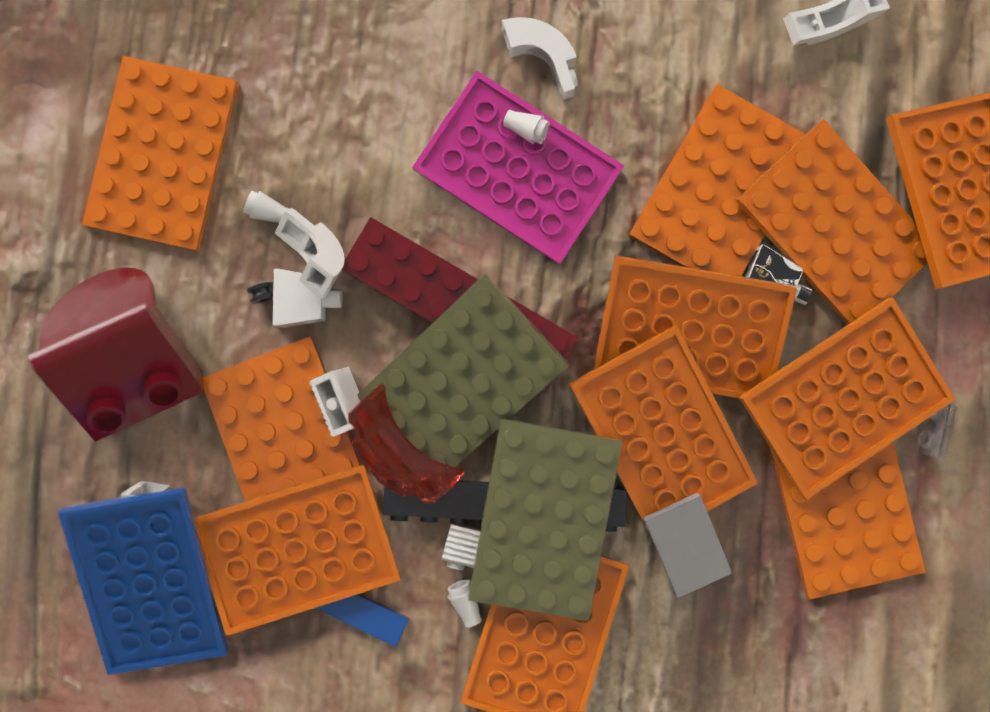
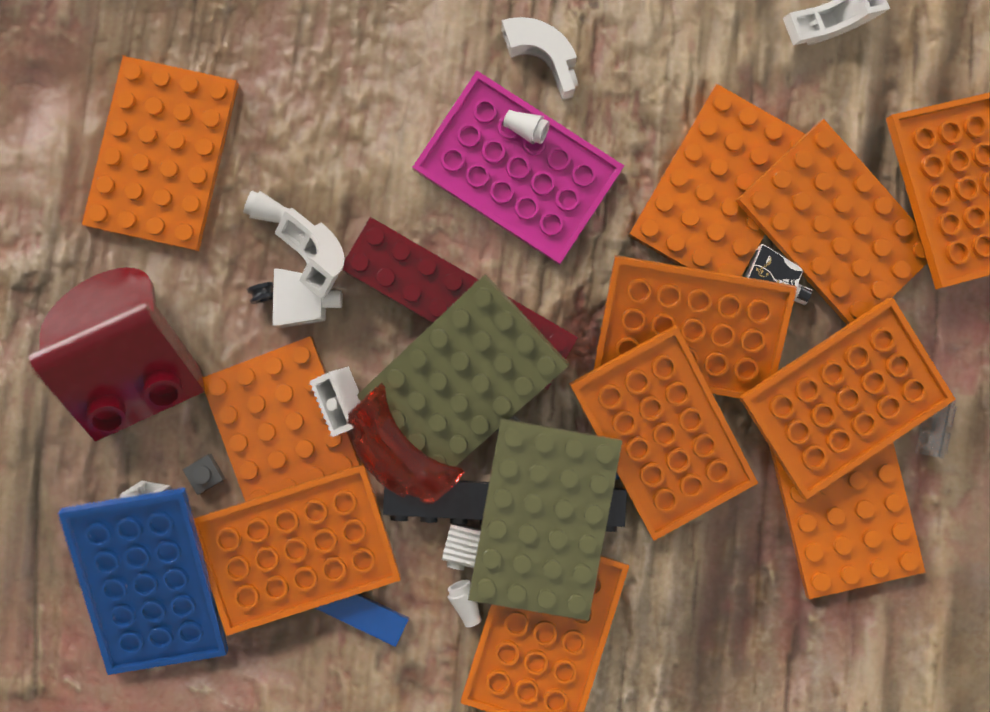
(204, 474): none -> dark grey plate
(687, 545): light grey tile -> none

